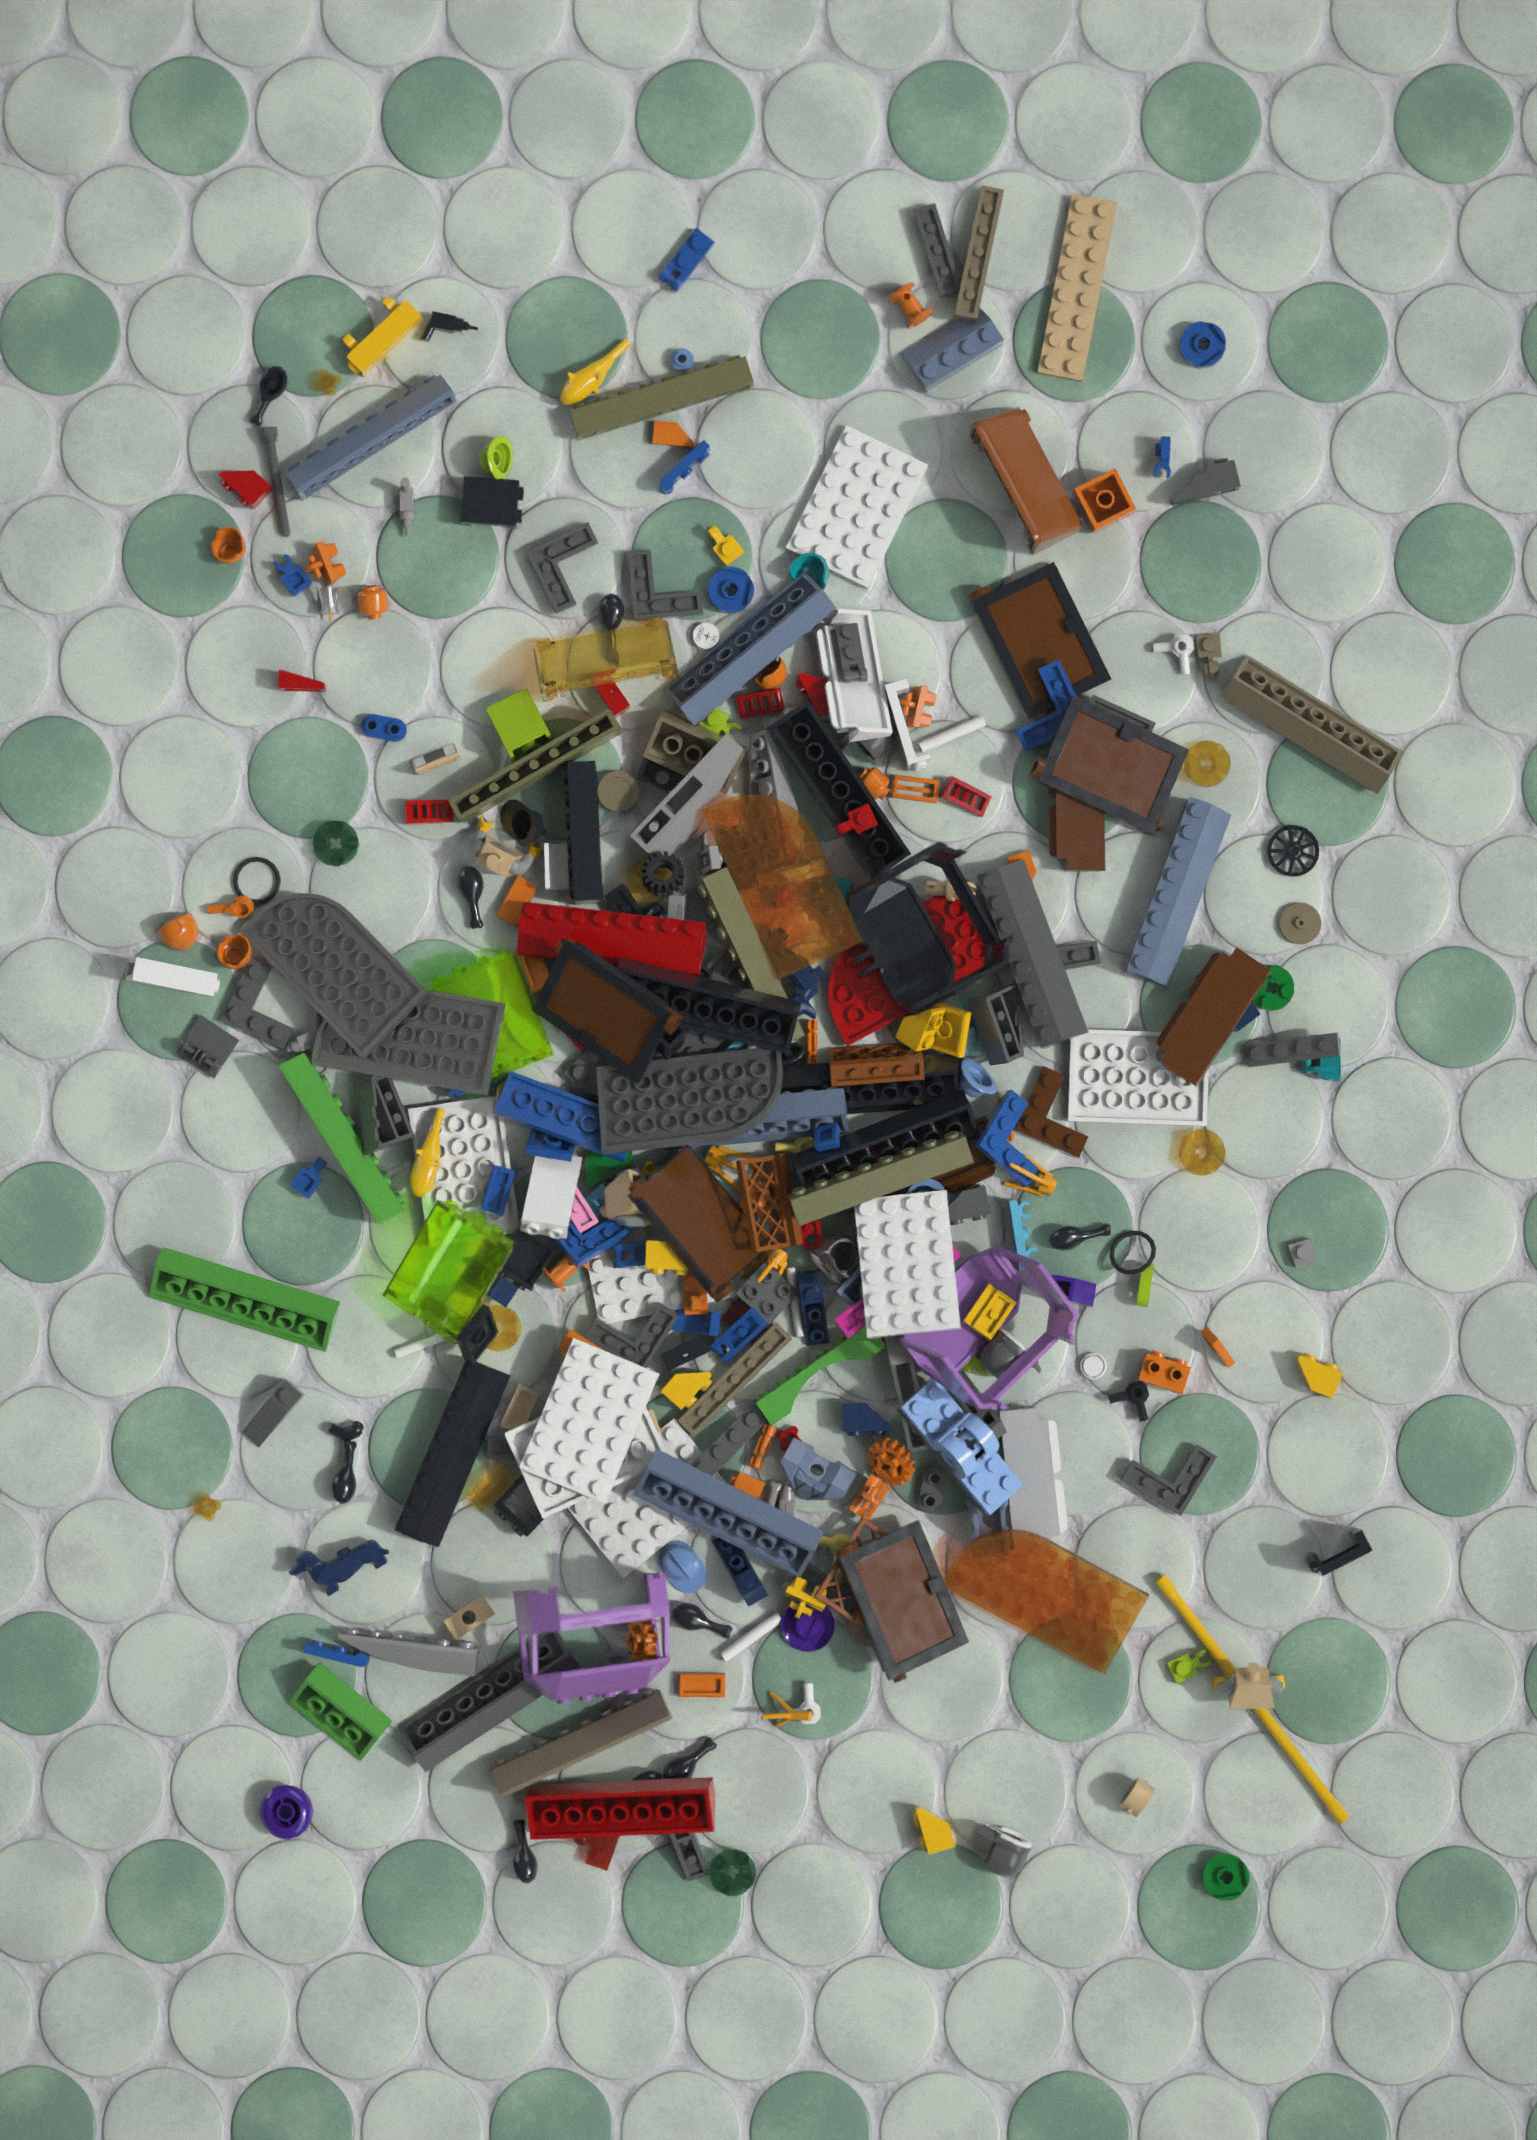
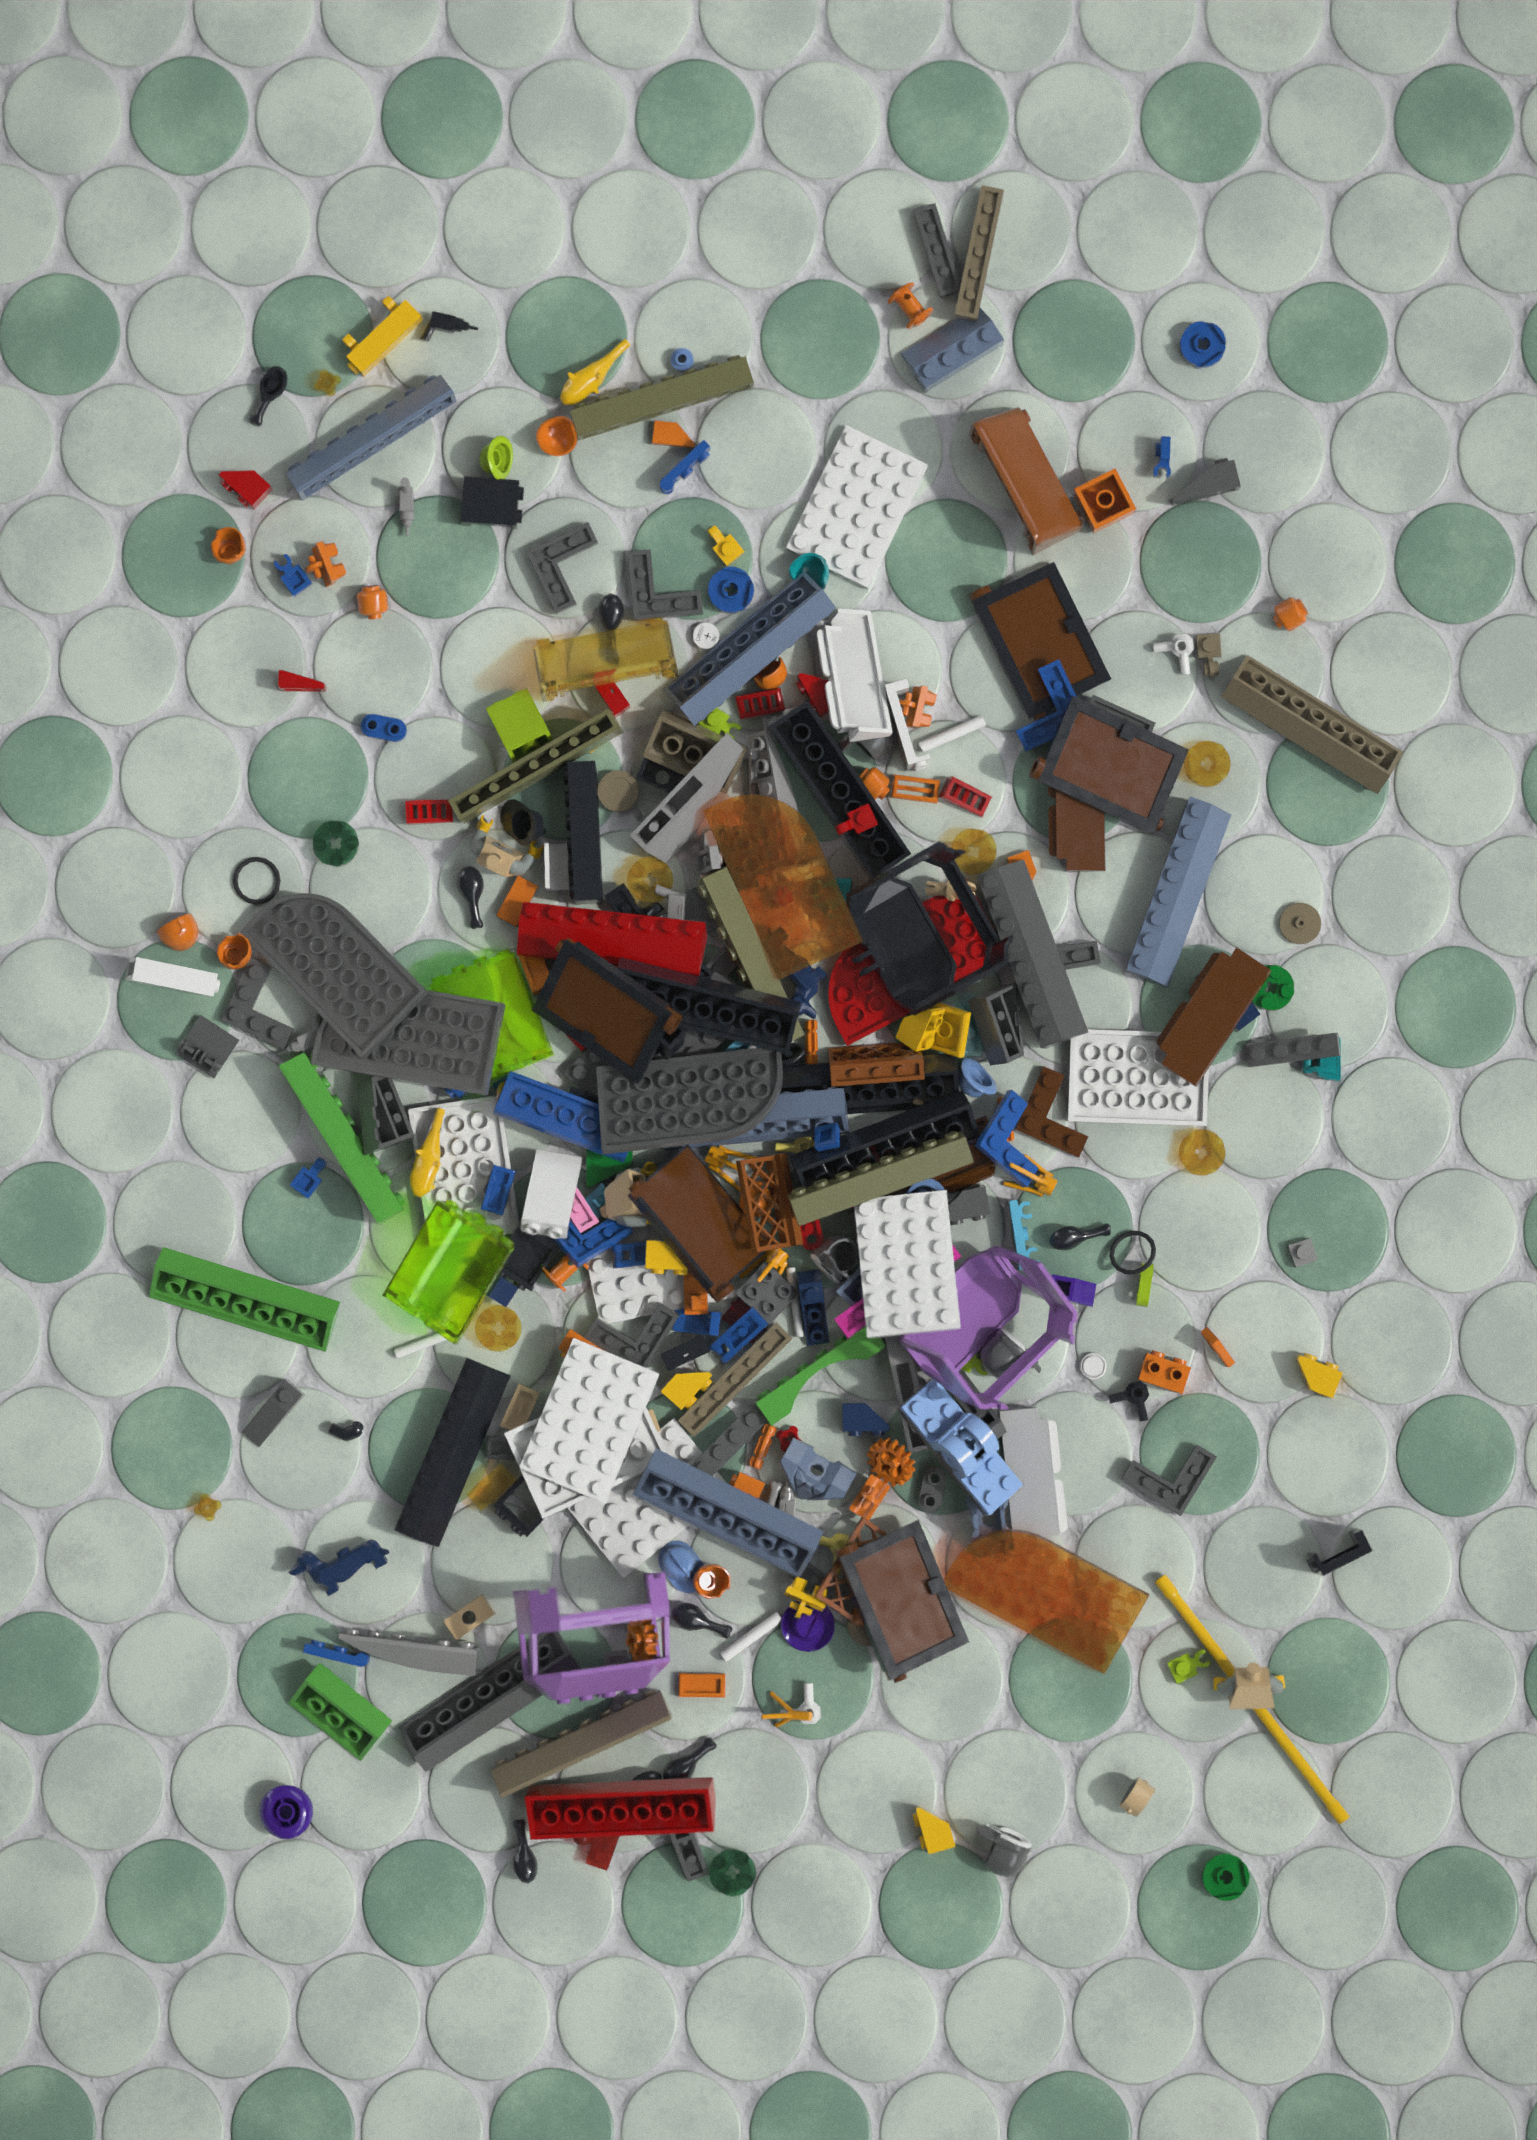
(240, 907): orange plate -> none
(269, 438): dark grey piece -> none
(329, 603): flat silver piece -> none
(344, 1481): black piece -> none
(435, 759): slope -> none
(477, 1335): black plate -> none
(548, 1146): blue plate -> none
(557, 436): none -> orange helmet
(662, 861): black tyre -> none
(687, 259): blue plate -> none
(711, 1581): none -> orange hair
(741, 1571): dark blue slope -> none
(850, 652): dark grey plate -> none
(987, 852): none -> clear yellow plate
(989, 1312): yellow plate -> none
(1077, 288): tan plate -> none
(1290, 614): none -> orange head
(1293, 850): black wheel -> none

